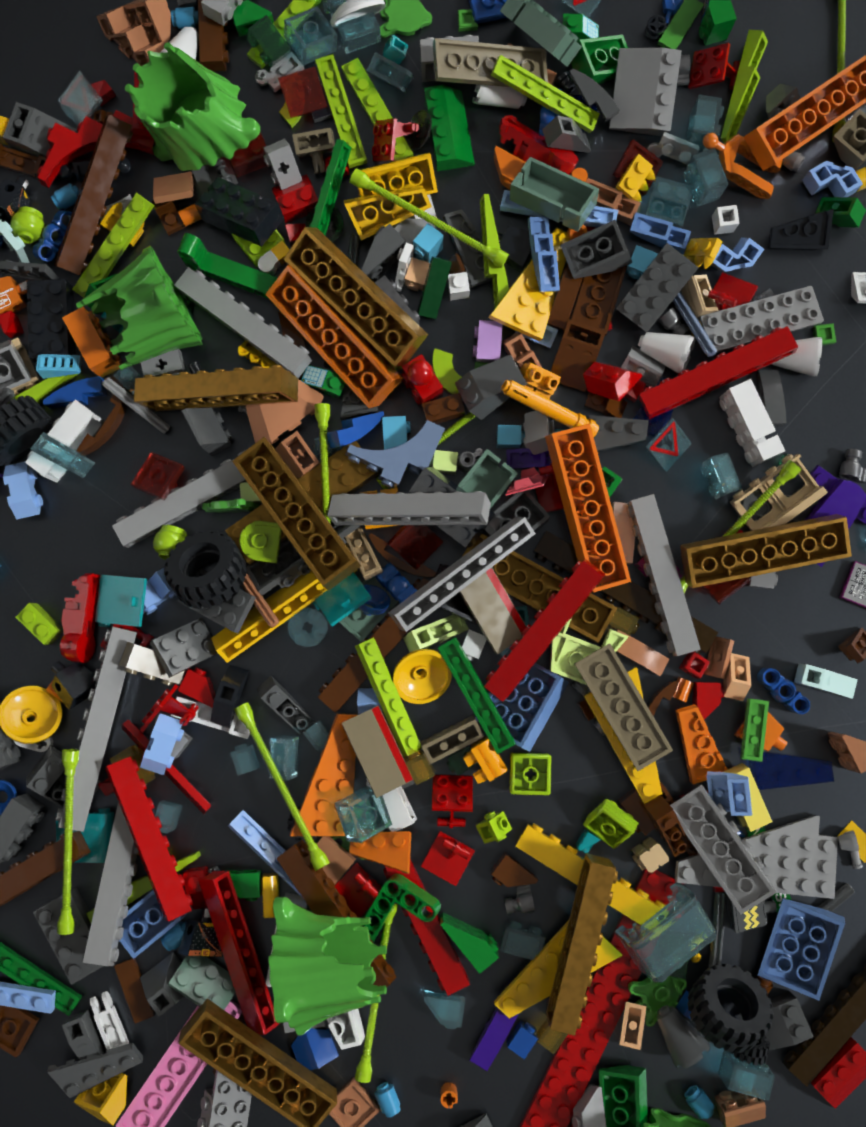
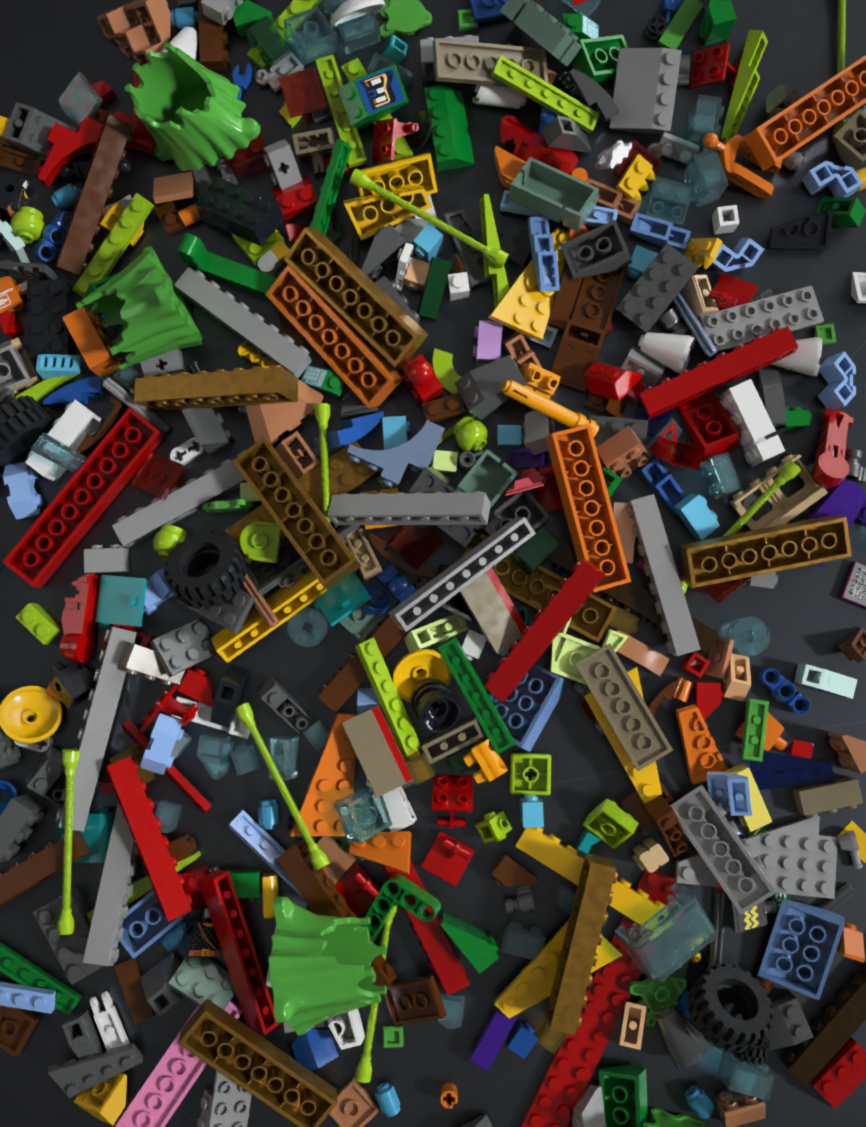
(83, 499): none -> red brick
(106, 560): none -> light grey piece
(182, 847): none -> reddish brown brick
(185, 447): none -> white beam
(214, 752): none -> clear light blue slope
(242, 80): none -> blue hand
(268, 813): none -> dark azure brick
(373, 96): none -> slope
(393, 1036): none -> bright green tile
(414, 1001): none -> reddish brown tile
(435, 706): none -> black wheel
(470, 434): none -> lime piece
(531, 811): none -> medium azure piece
(535, 551): none -> clear green brick
(612, 156): none -> clear piece
(624, 452): none -> nougat slope
(661, 483): none -> blue slope
(690, 455): none -> red piece
(697, 515): none -> medium azure piece
(709, 426): none -> red slope
(759, 631): none -> clear light blue plate
(796, 419): none -> green brick
(800, 749): none -> red slope
(828, 796): none -> dark tan brick
(830, 462): none -> piece
(838, 373): none -> light blue brick
(851, 943): none -> orange slope

